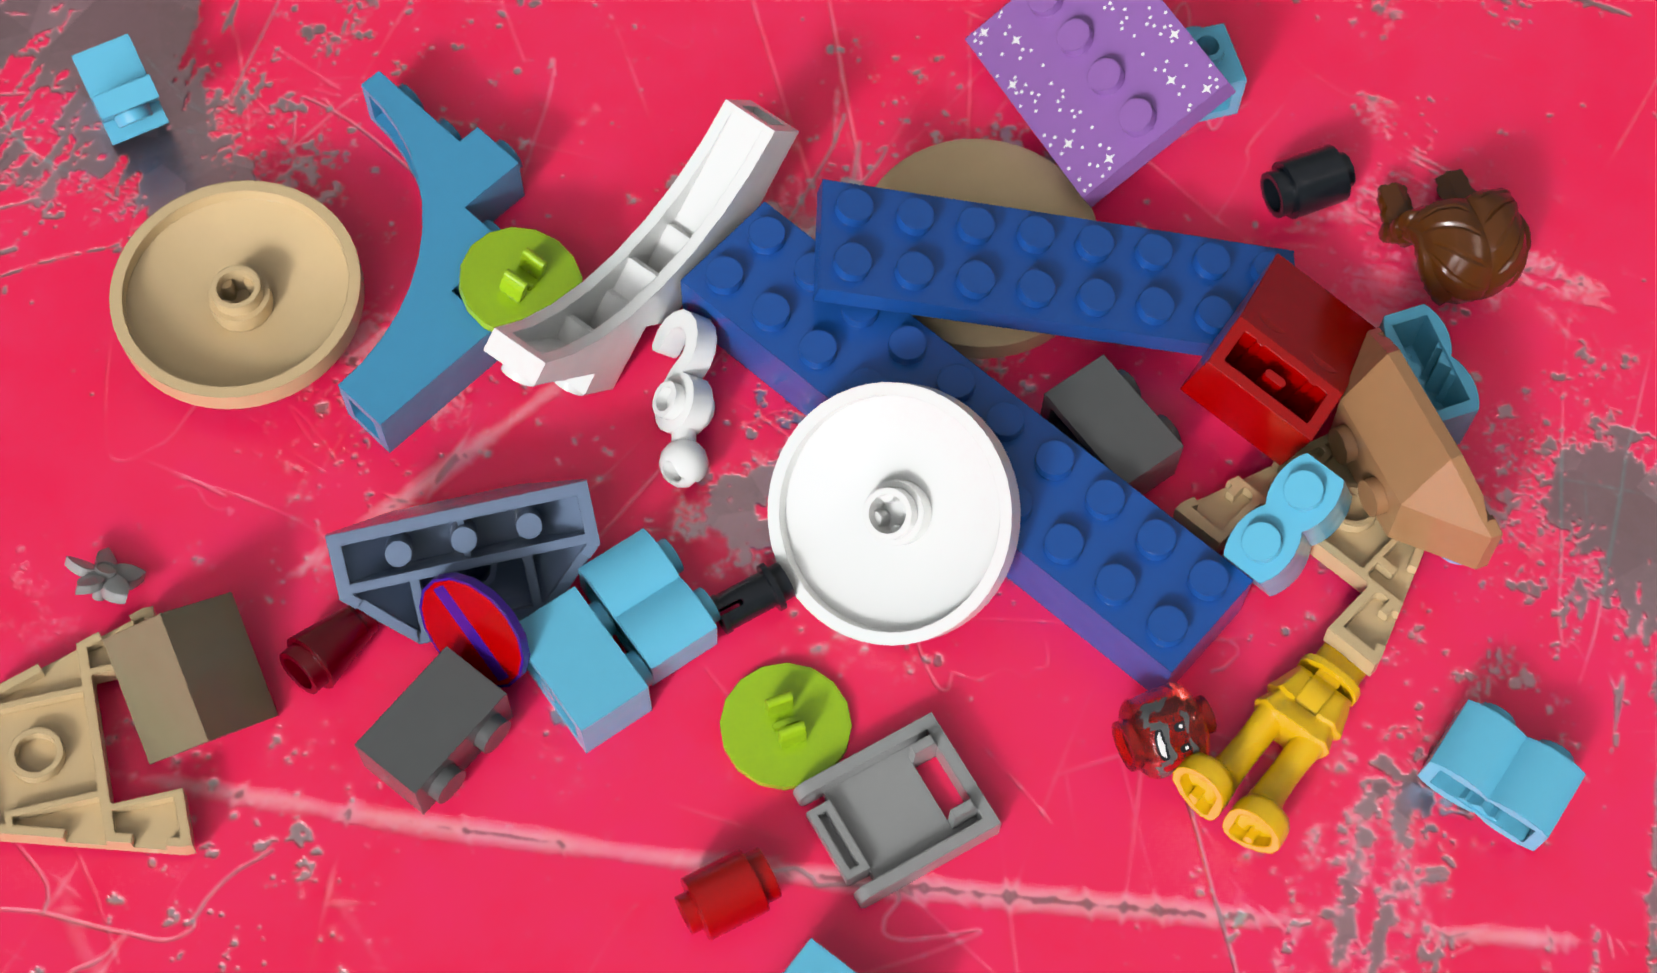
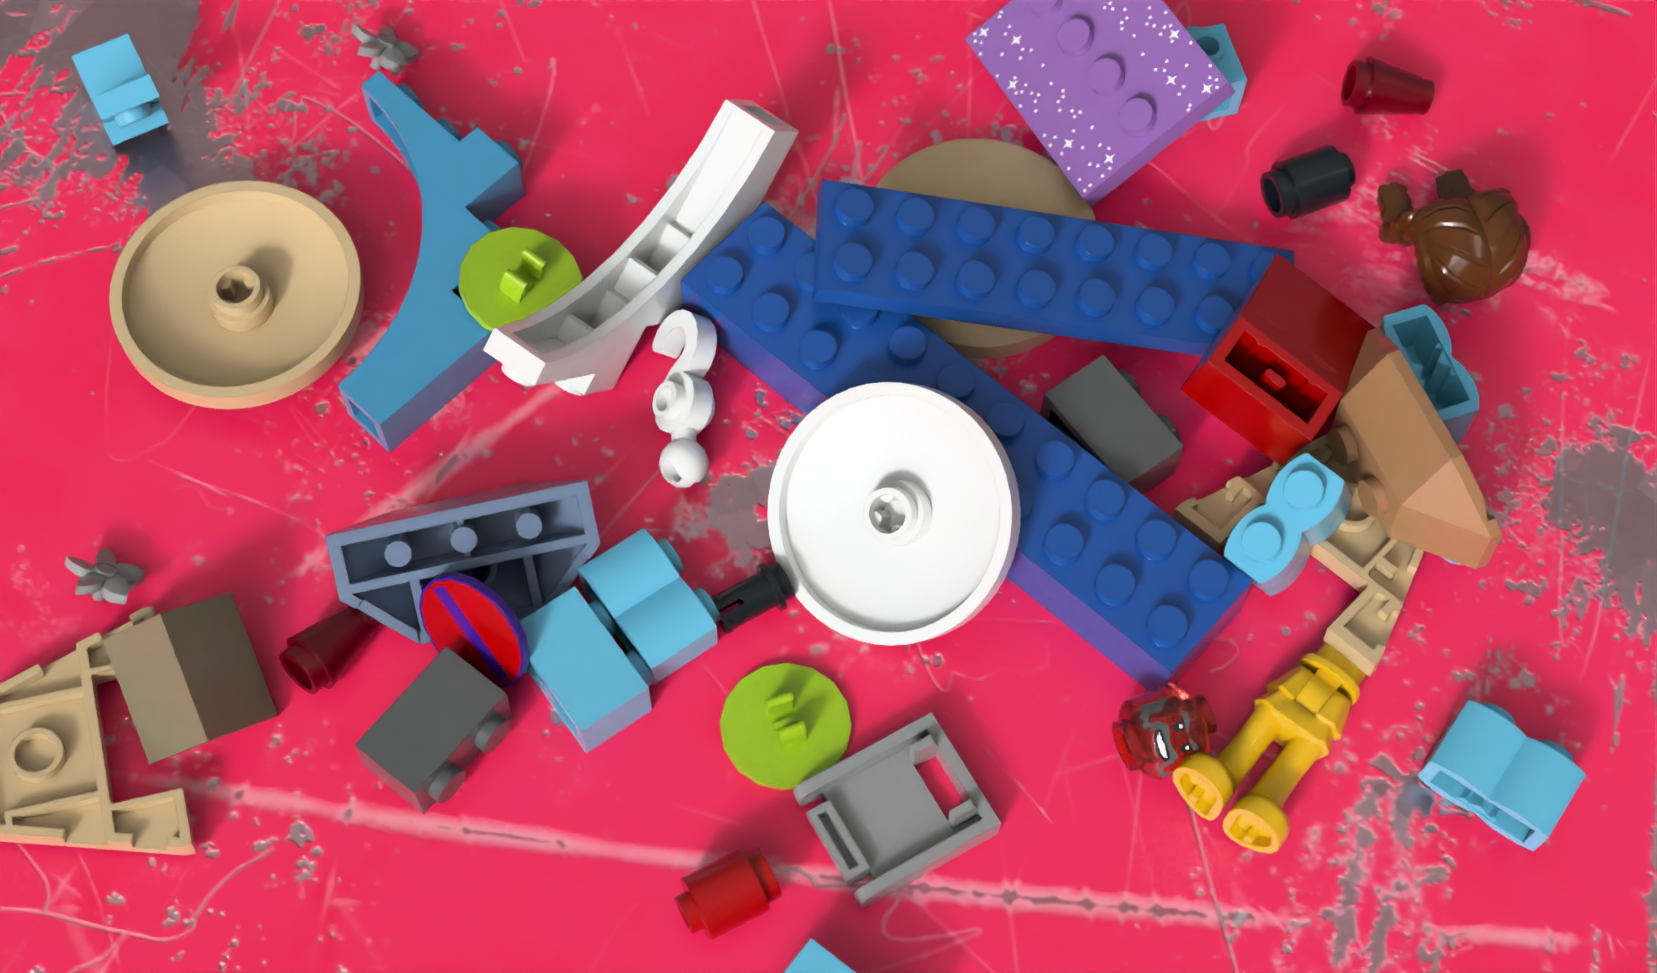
(384, 48): none -> light grey plant
(1385, 89): none -> dark red cone

